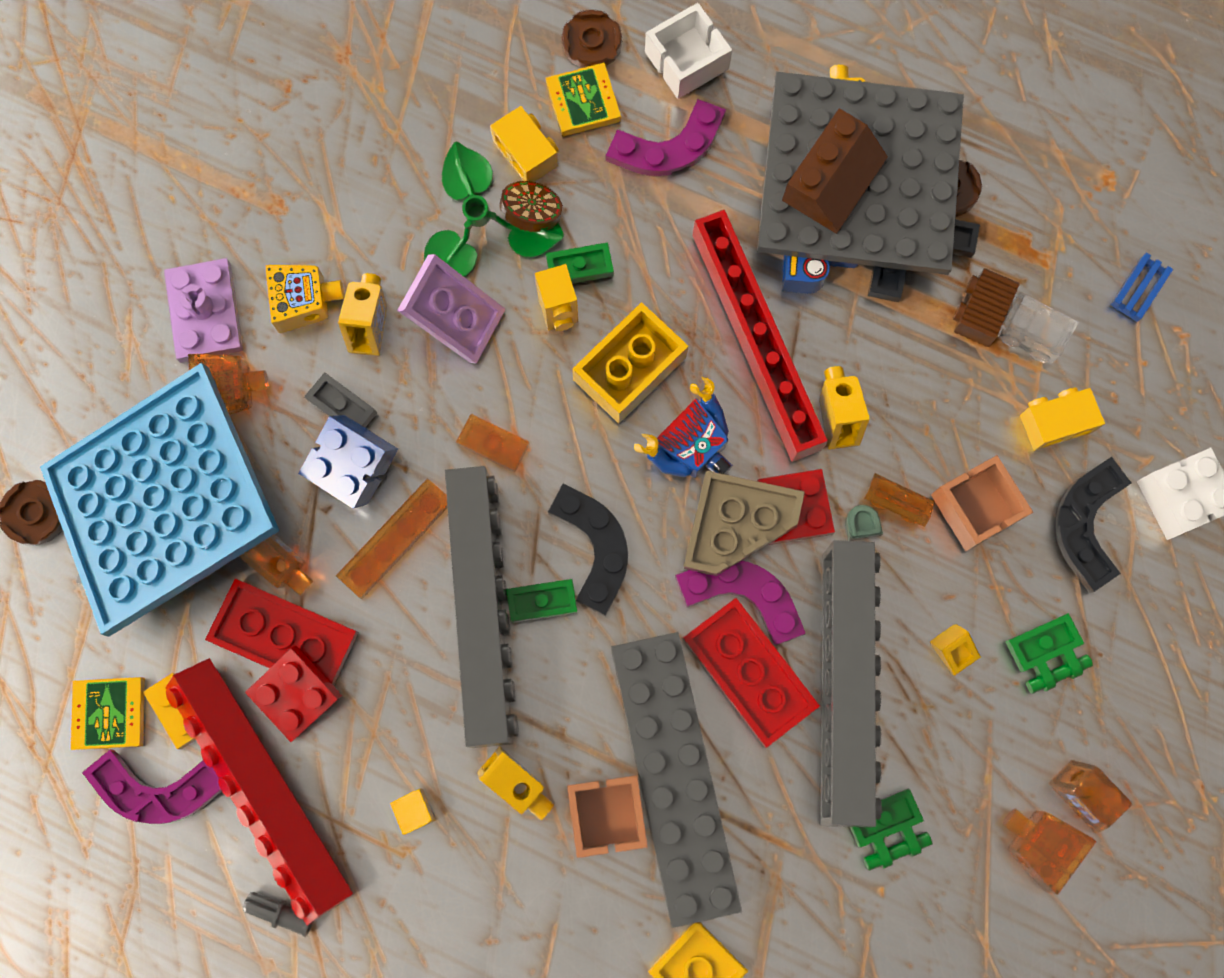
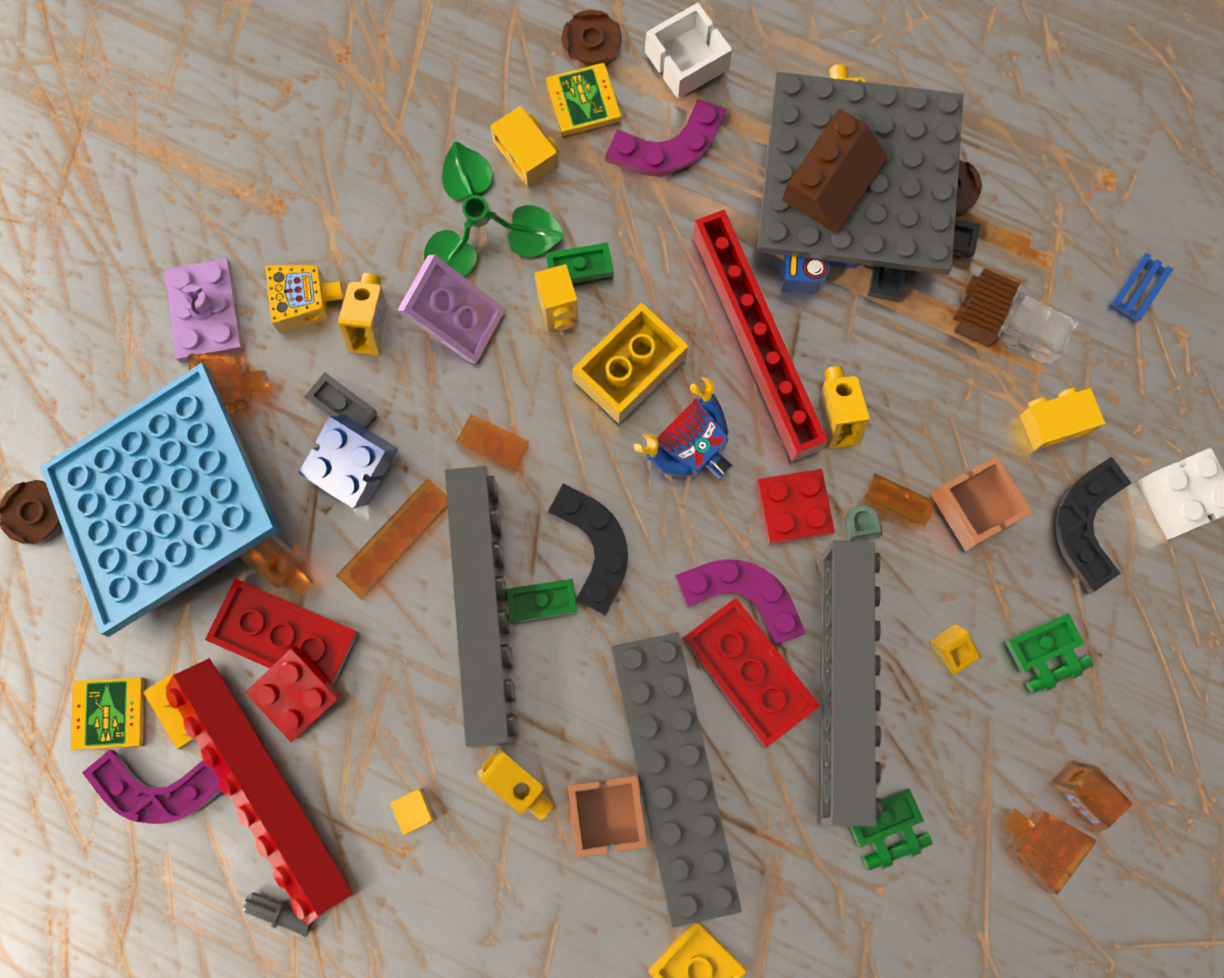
(530, 206): reddish brown tile -> none
(738, 520): dark tan plate -> none

